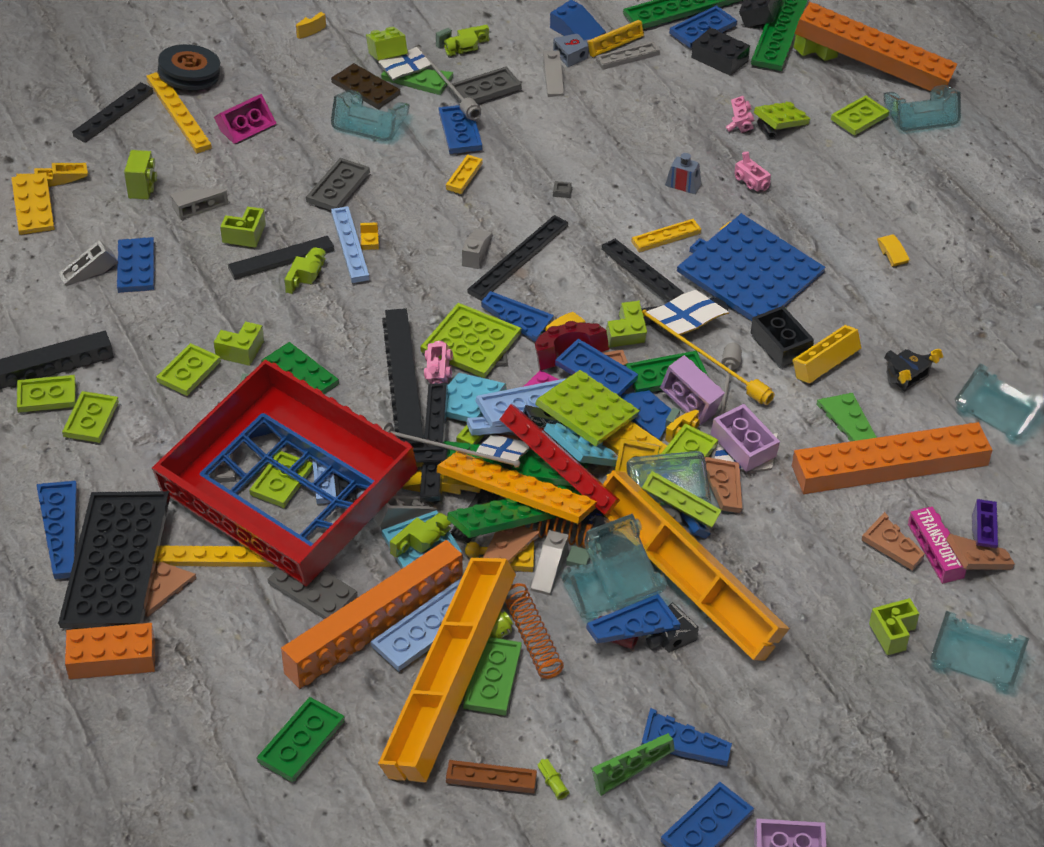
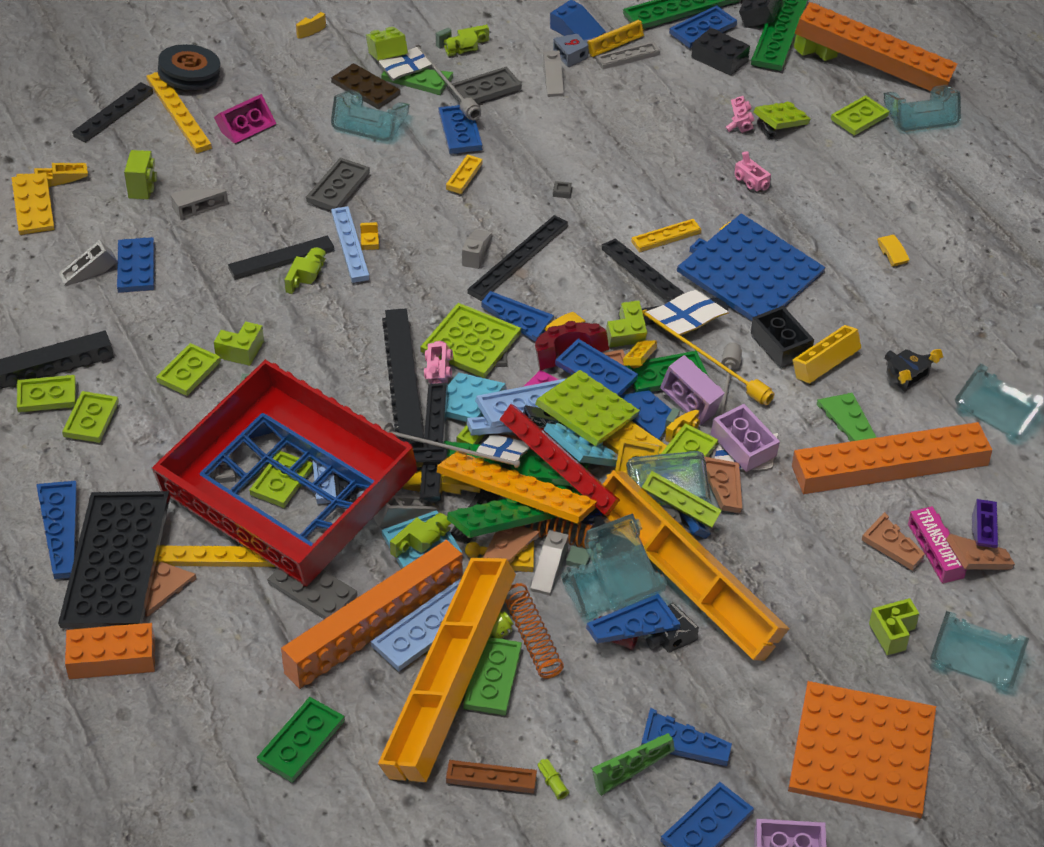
(244, 230): lime brick -> none
(303, 367): green plate -> none
(640, 353): none -> yellow plate
(684, 174): sand blue torso -> none
(863, 749): none -> orange plate

